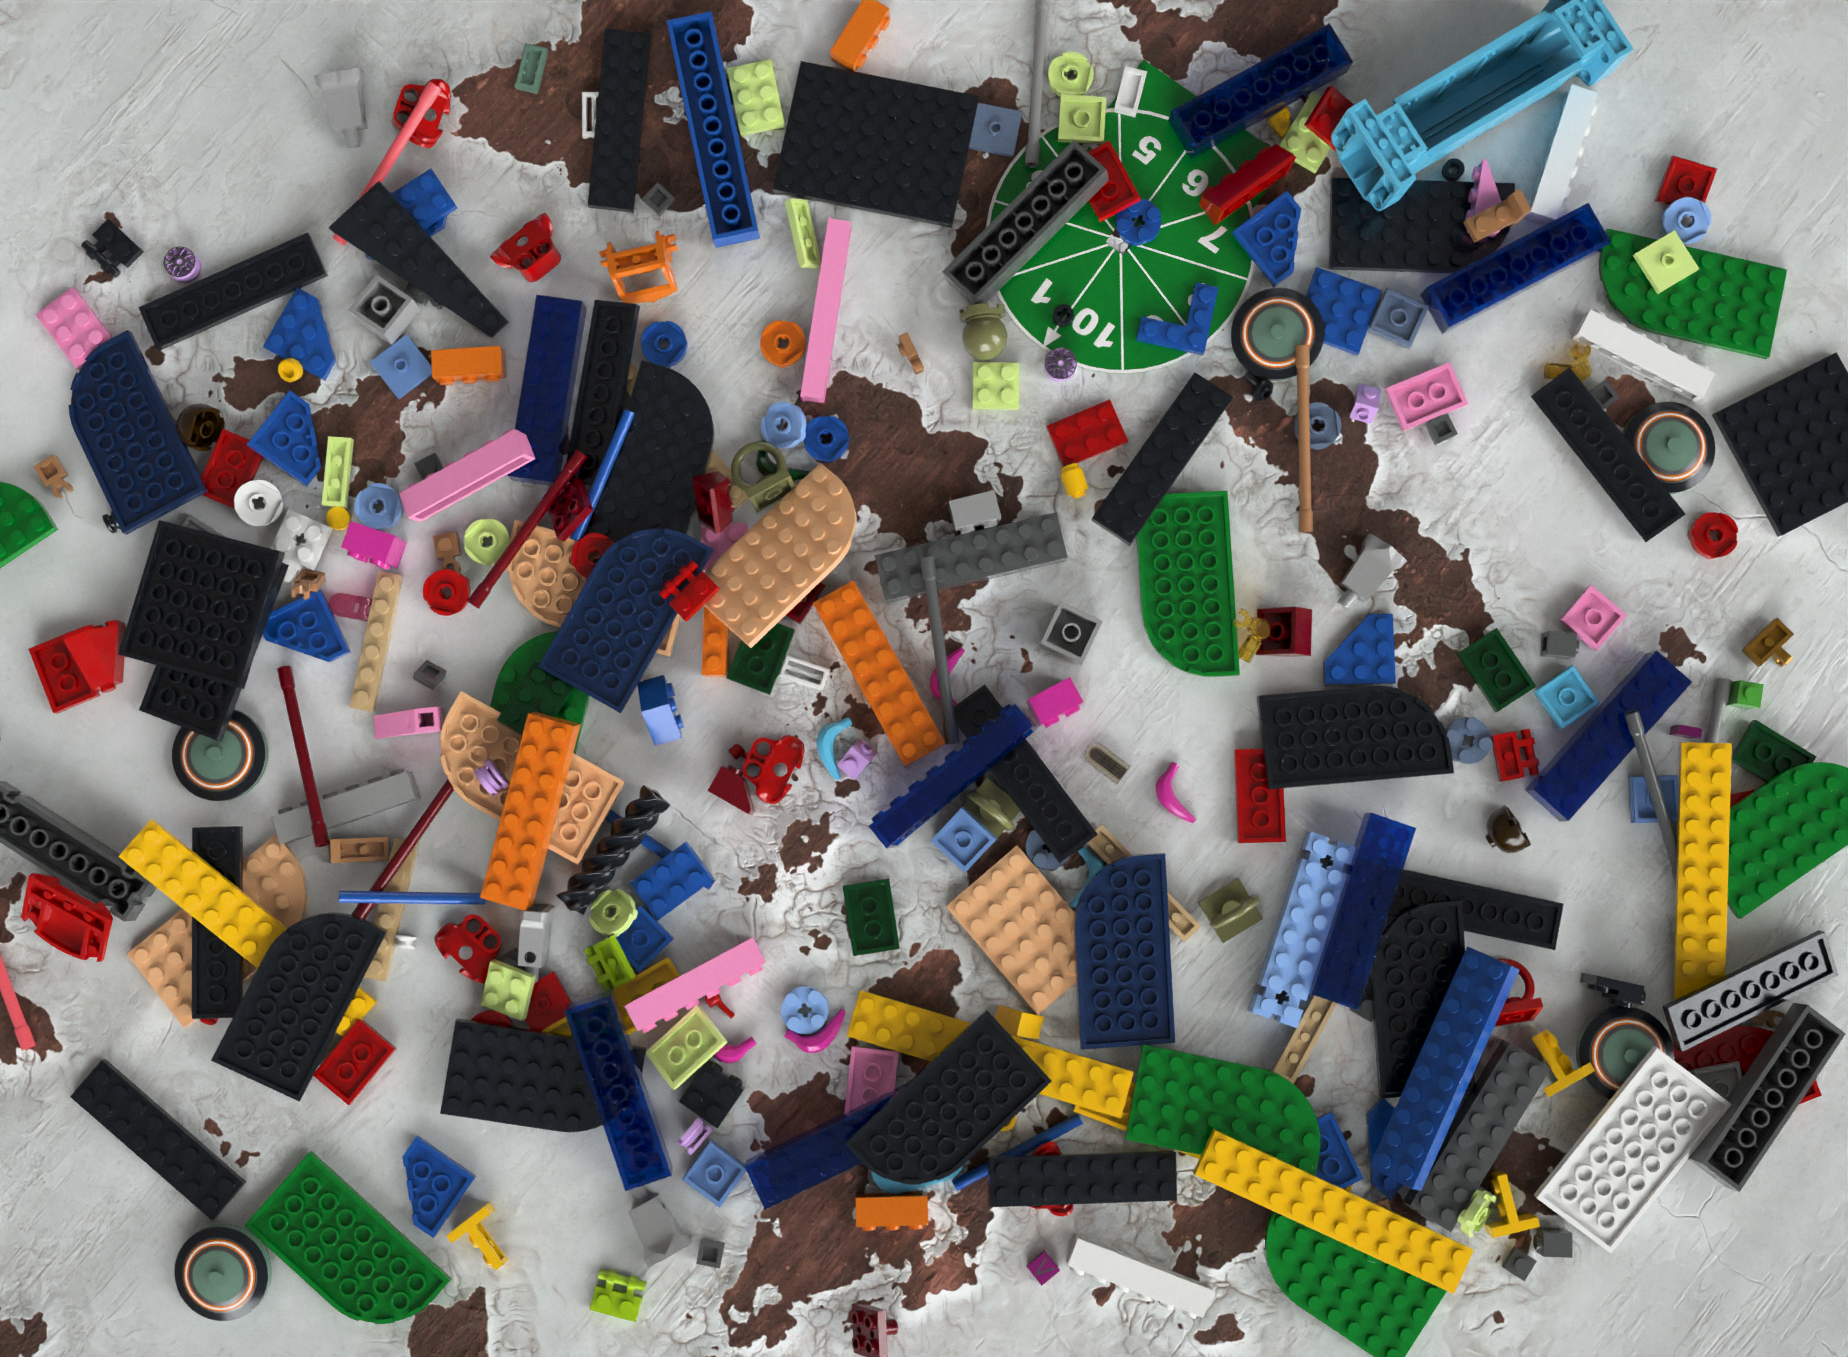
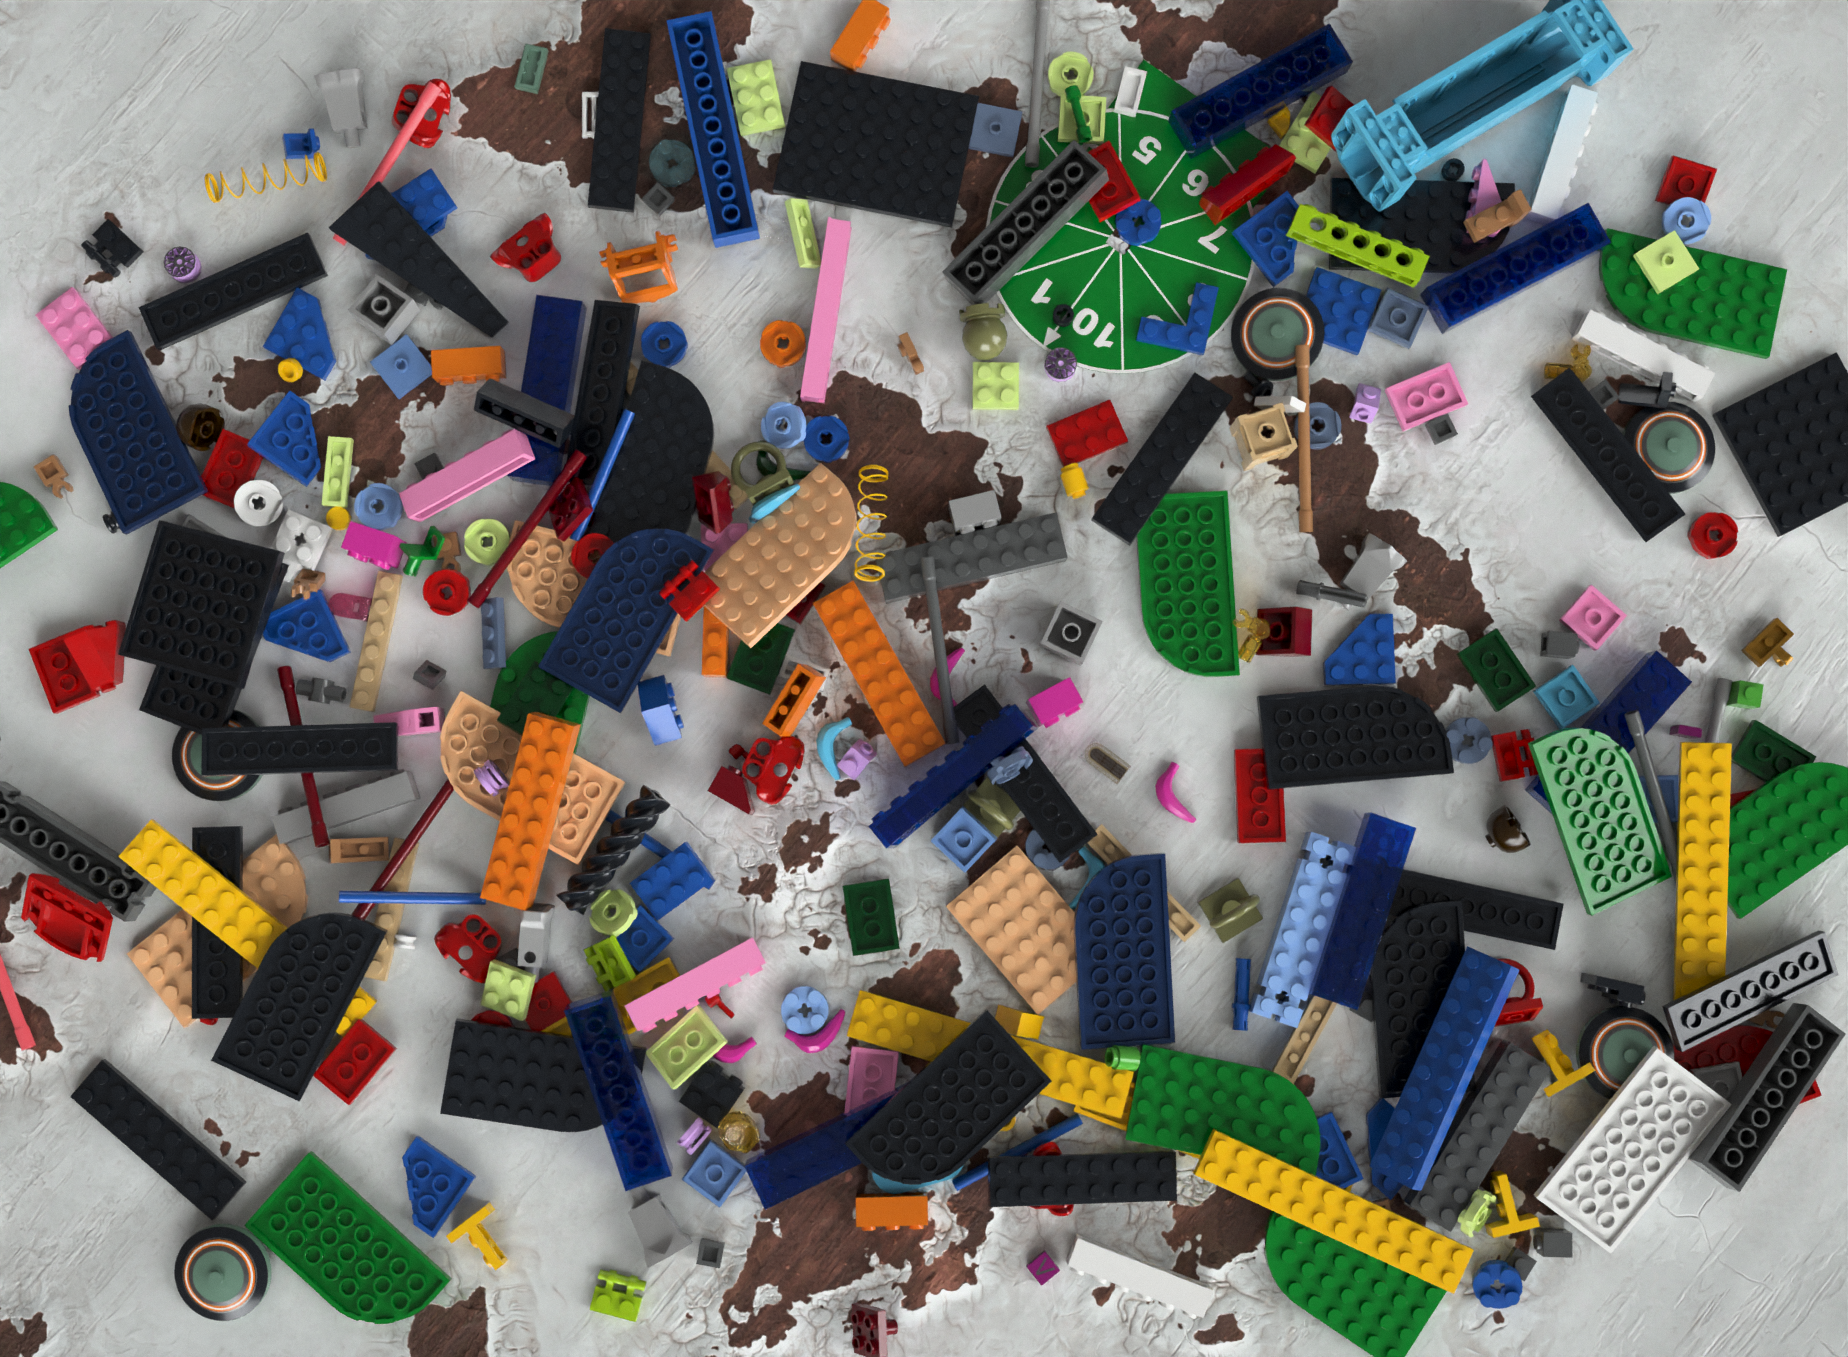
(299, 144): none -> blue bracket
(299, 749): none -> black plate
(321, 690): none -> dark grey axle
(323, 178): none -> yellow piece
(419, 552): none -> green bracket
(493, 633): none -> sand blue plate
(524, 413): none -> black brick
(677, 174): none -> clear light blue plate
(738, 1132): none -> clear yellow hair
(771, 502): none -> medium azure piece
(794, 700): none -> orange brick
(883, 478): none -> yellow piece
(1007, 768): none -> sand blue plate
(1073, 96): none -> green bar
(1122, 1057): none -> bright green brick
(1241, 998): none -> blue pin
(1257, 448): none -> tan container
(1290, 403): none -> white tile
(1321, 591): none -> dark grey axle
(1344, 248): none -> lime brick
(1490, 1296): none -> blue plate
(1600, 816): none -> plate
(1648, 395): none -> black bracket

